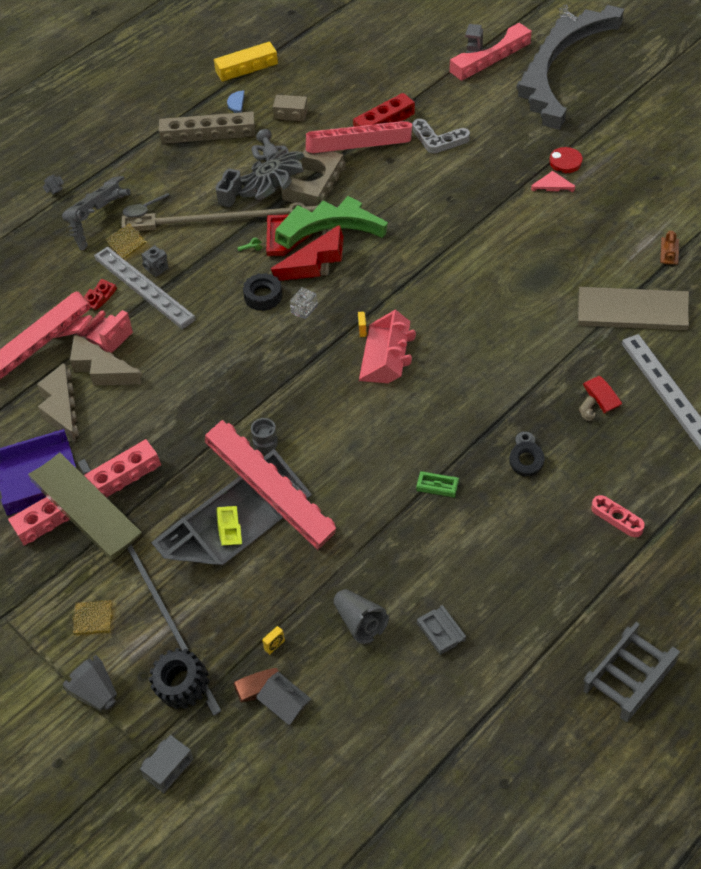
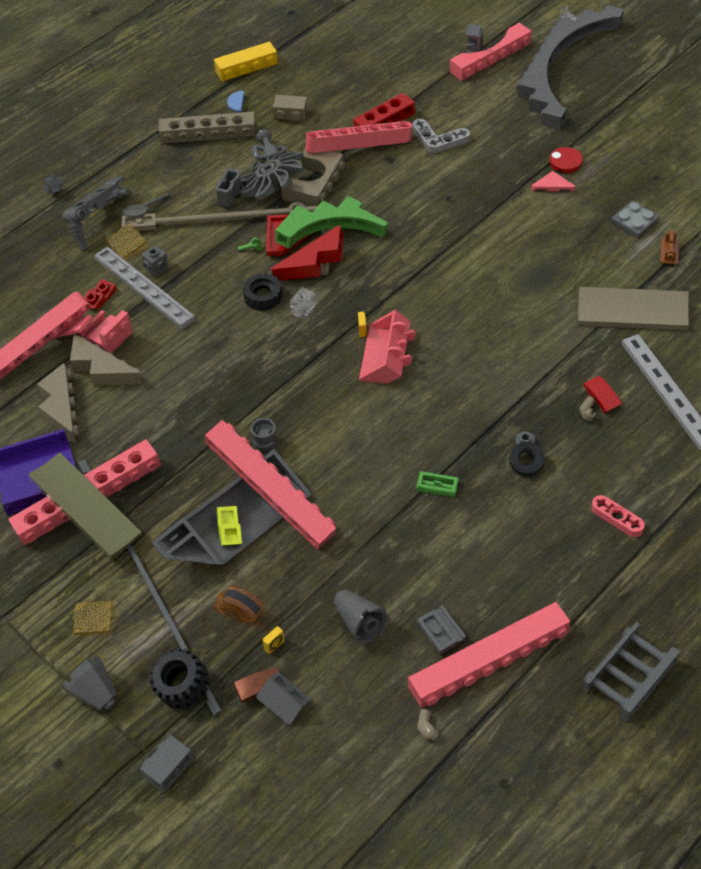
(239, 602): none -> clear orange brick
(424, 727): none -> dark tan arm
(488, 655): none -> coral brick
(635, 219): none -> piece

